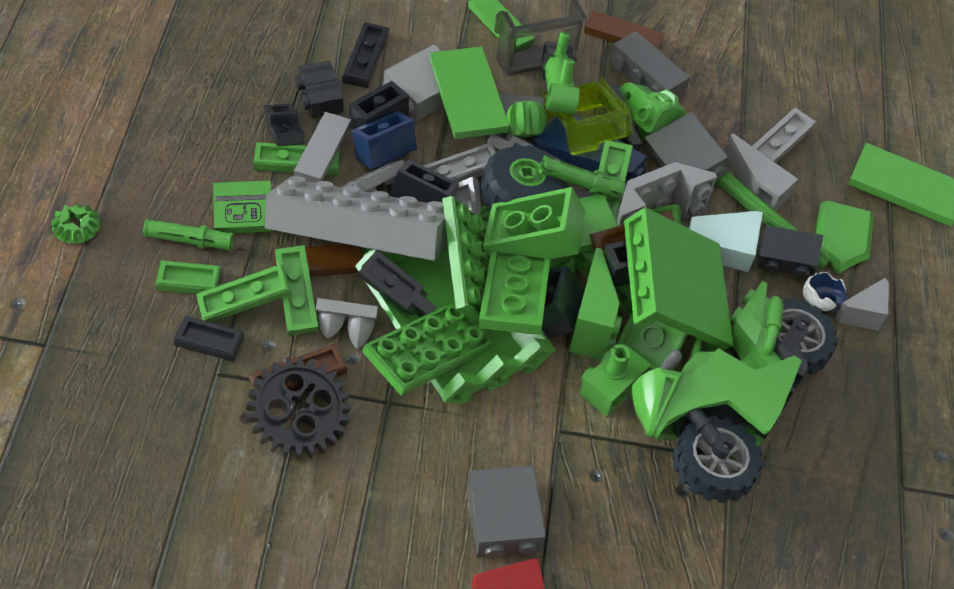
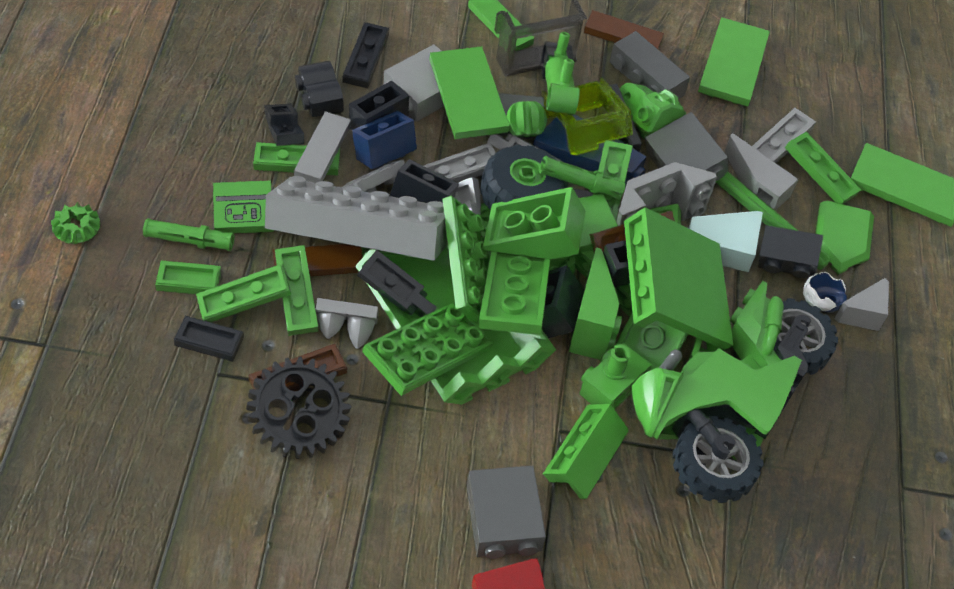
(587, 449): none -> bright green panel
(734, 62): none -> bright green tile
(822, 168): none -> bright green plate

